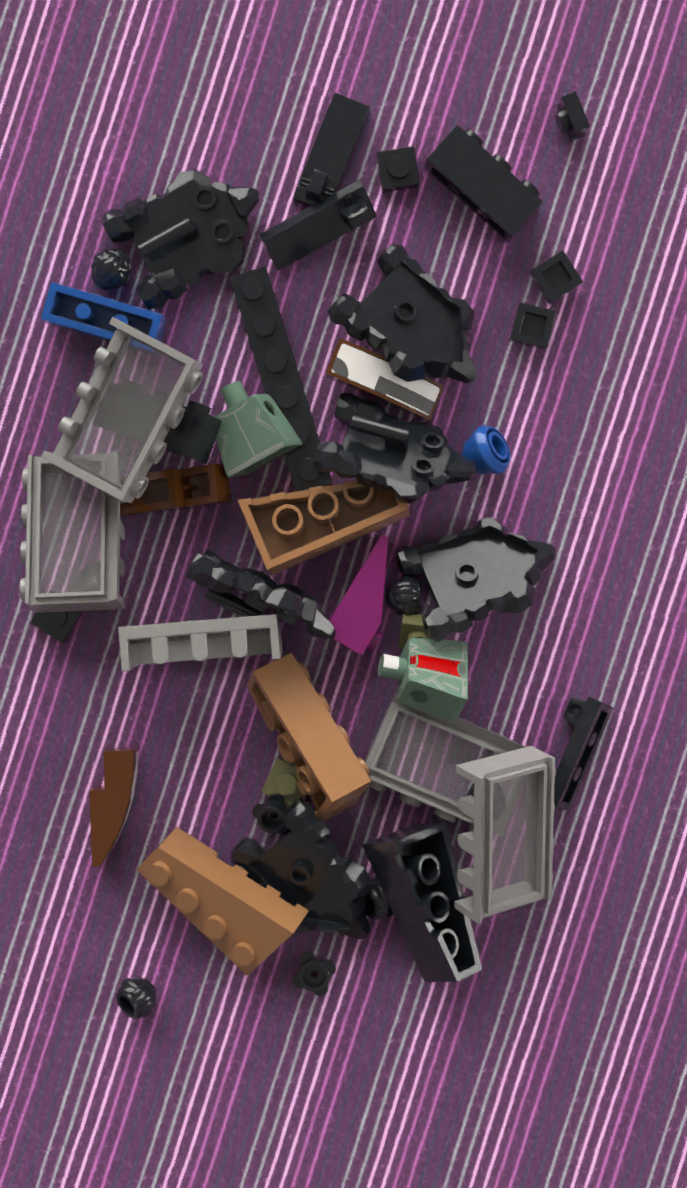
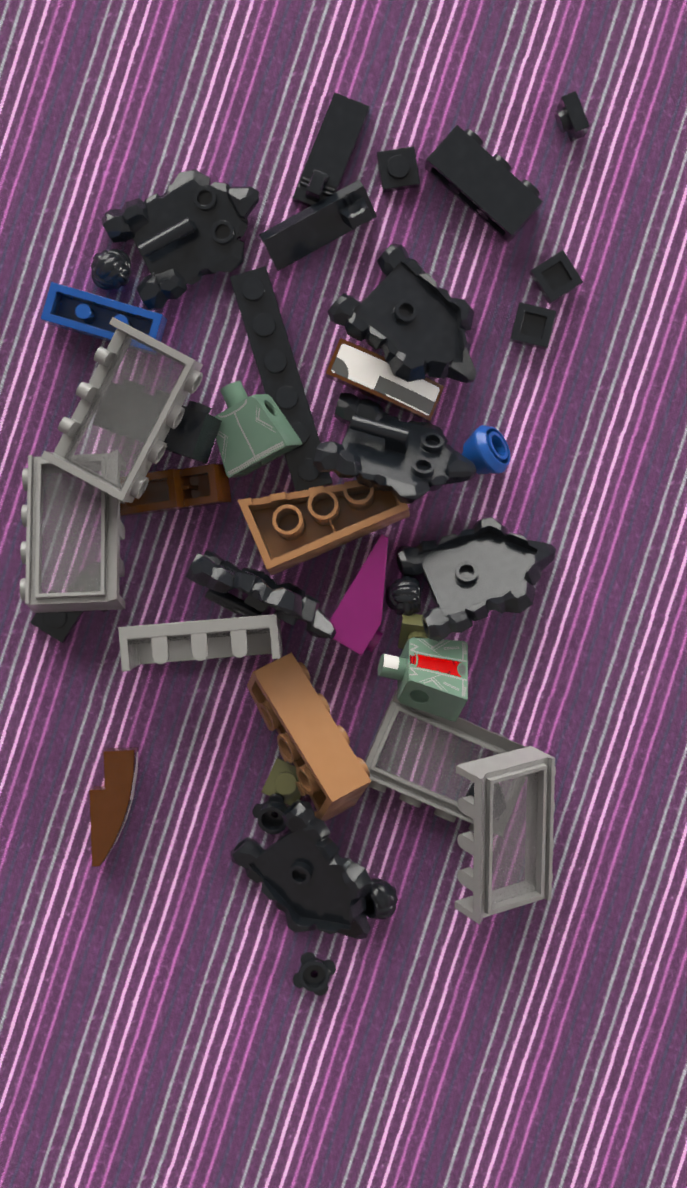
(136, 997): black piece -> none
(221, 900): medium nougat wedge -> none
(421, 887): black wedge -> none
(589, 722): black hinge -> none

